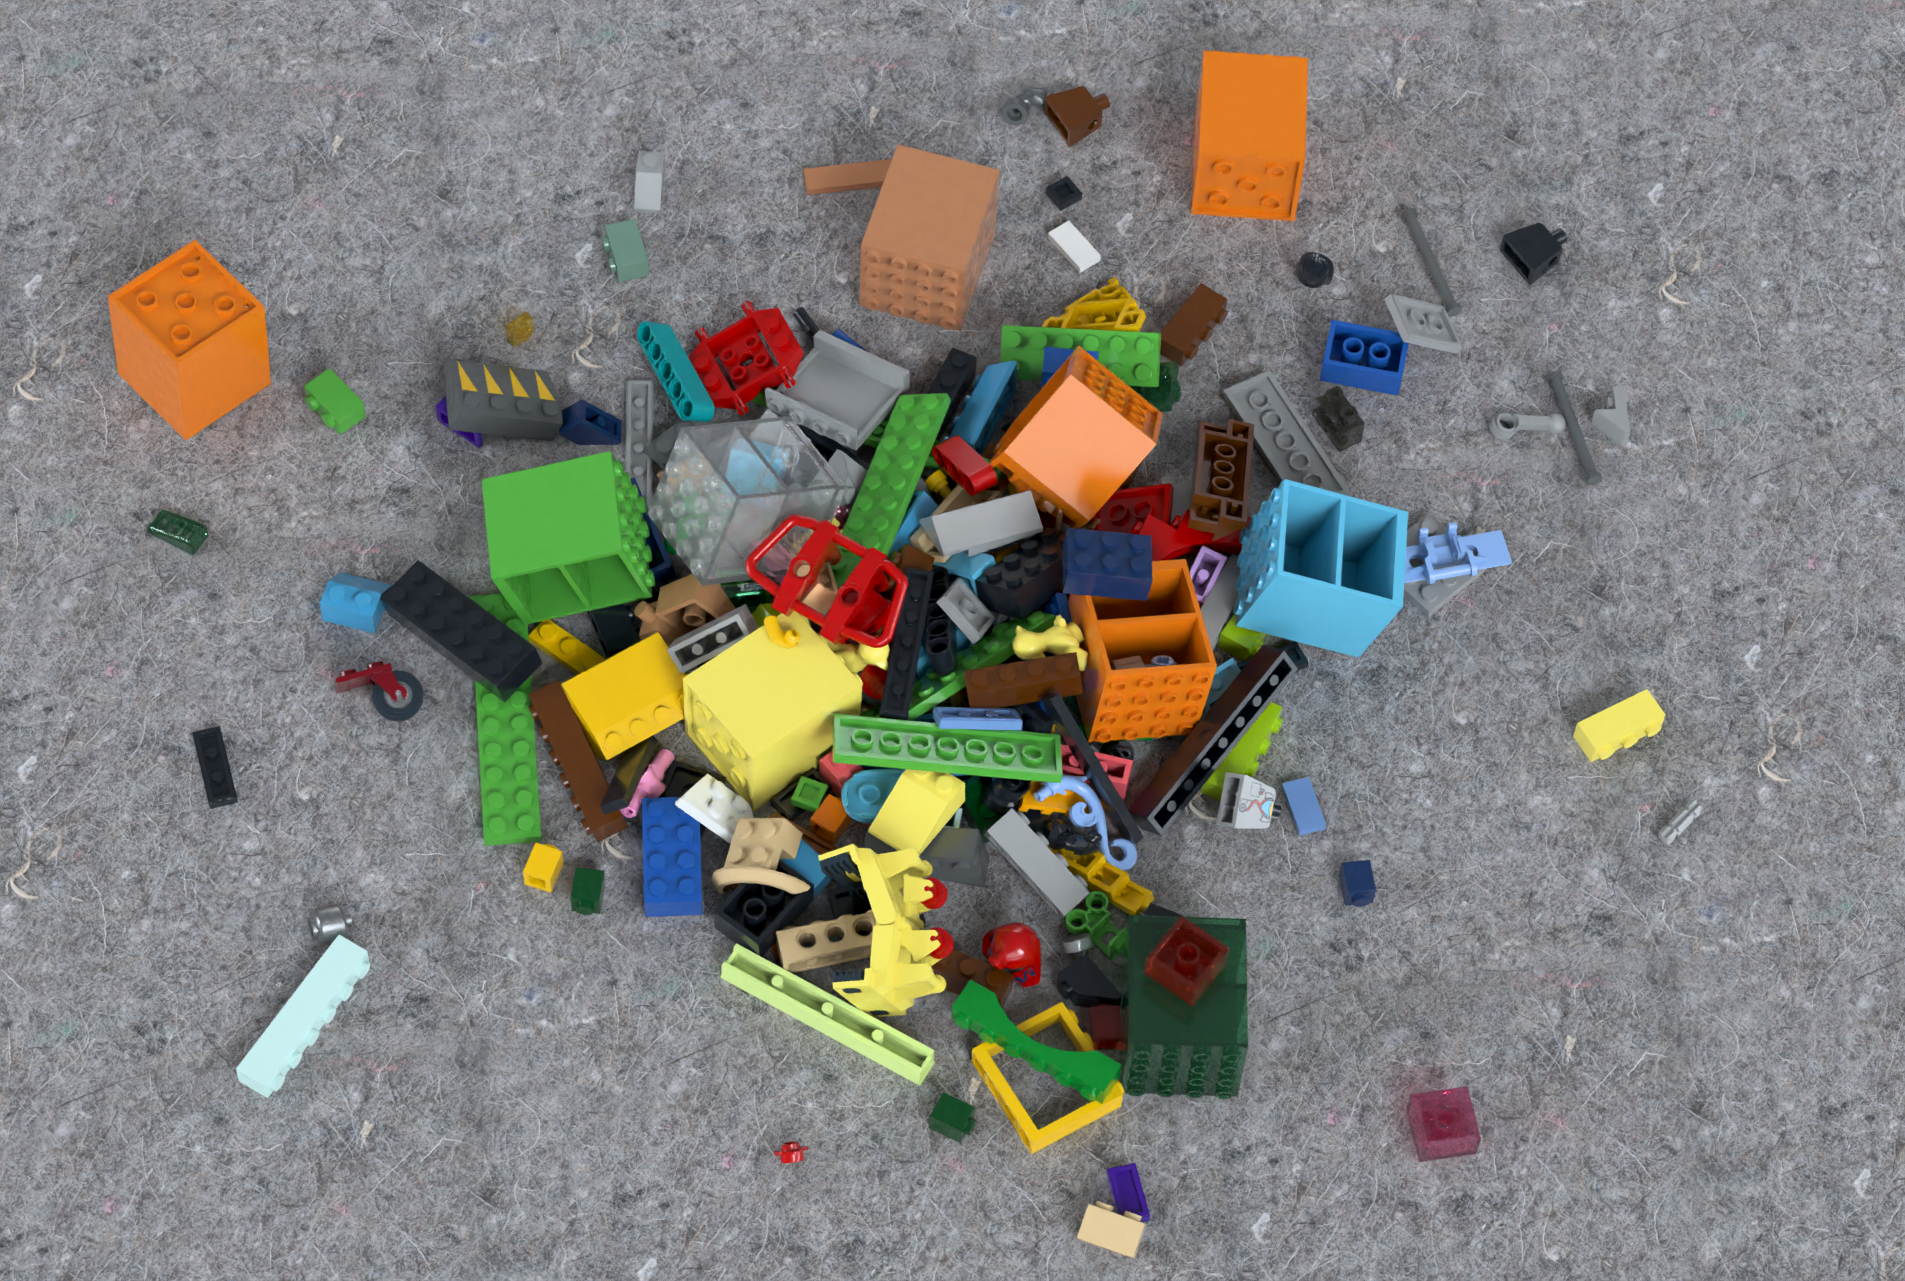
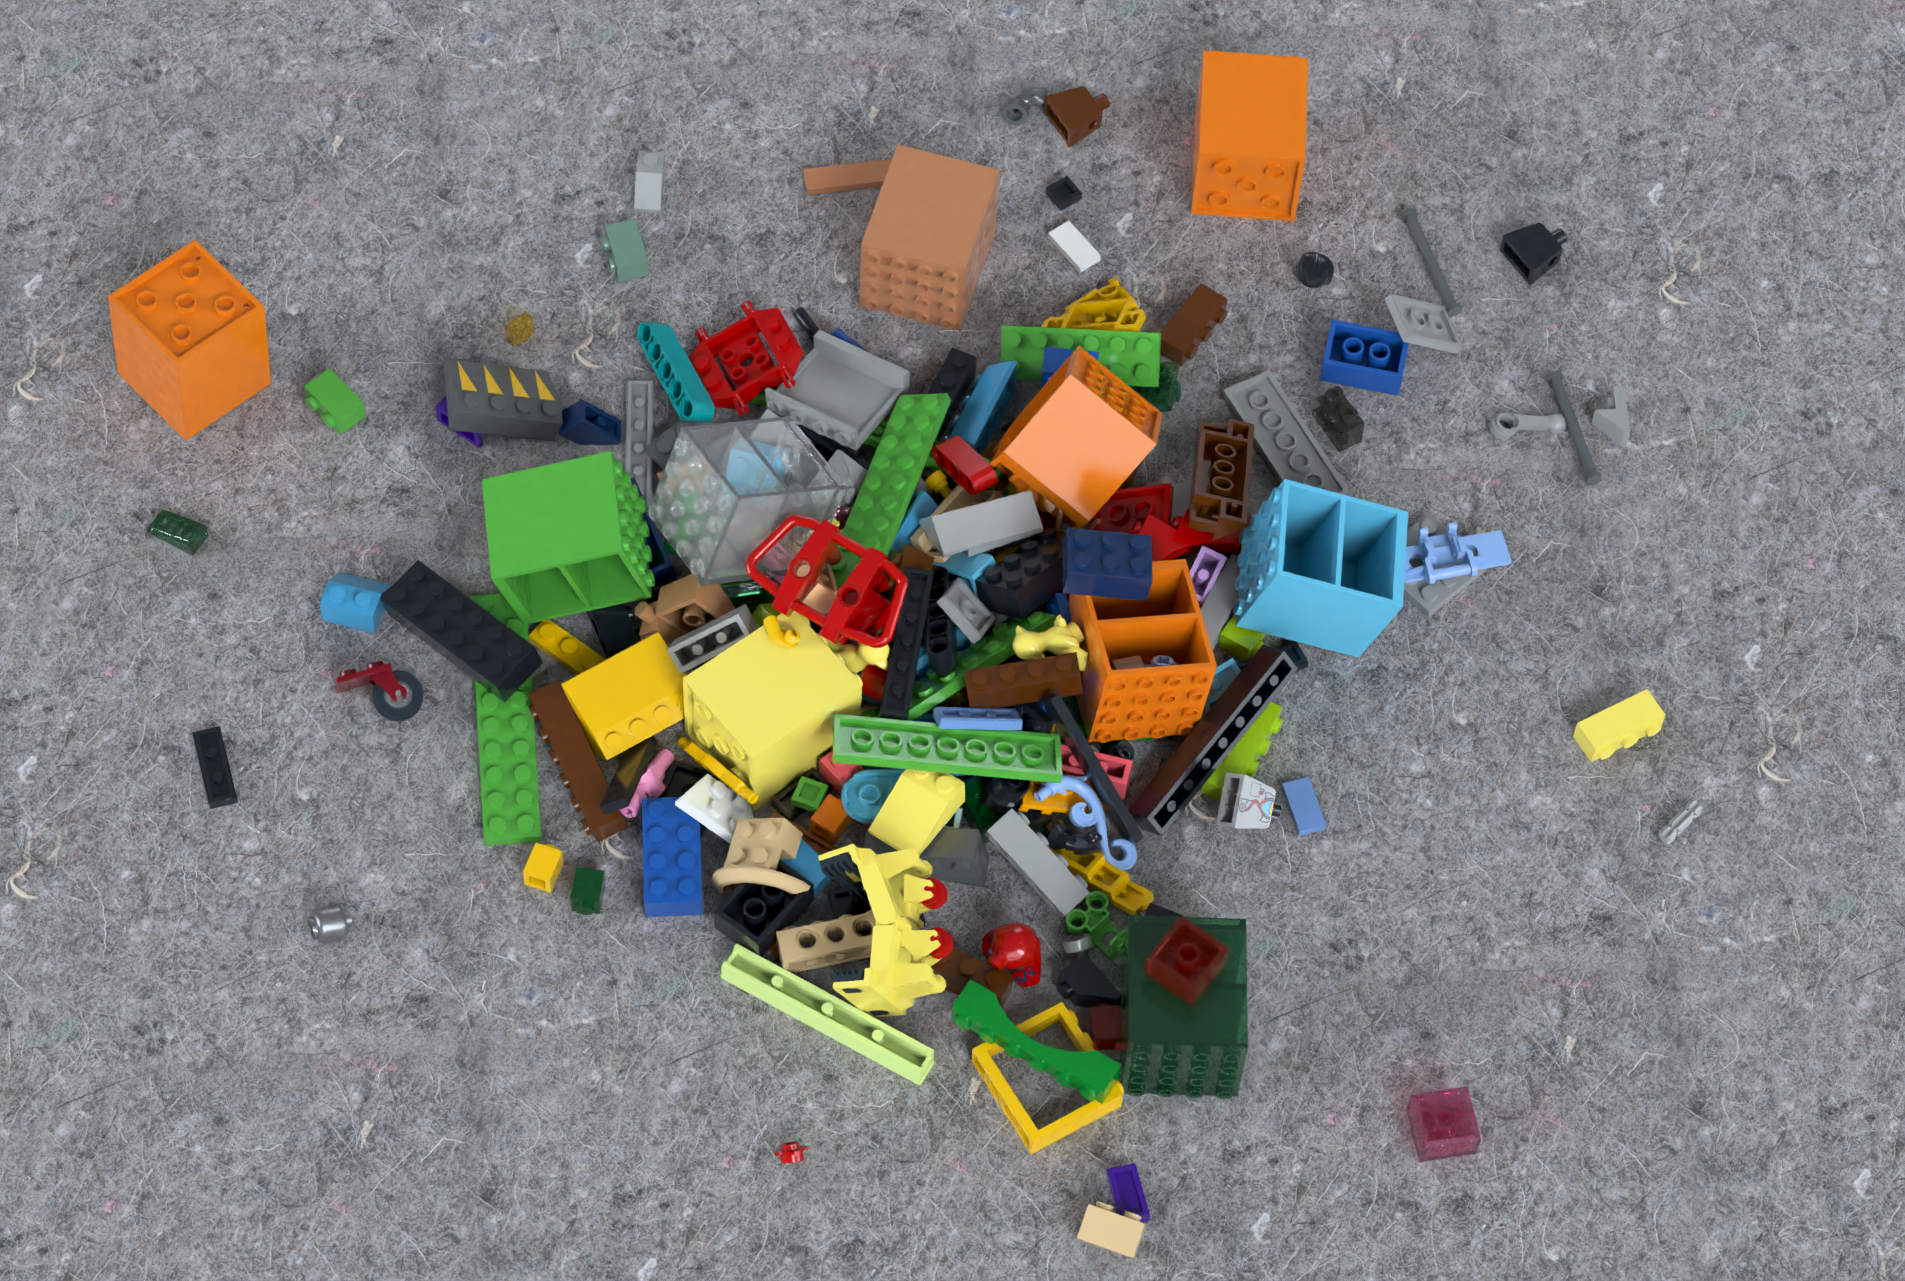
(303, 1016): light aqua brick -> none
(718, 770): none -> yellow piece
(952, 1118): dark green brick -> none
(1357, 883): dark blue brick -> none

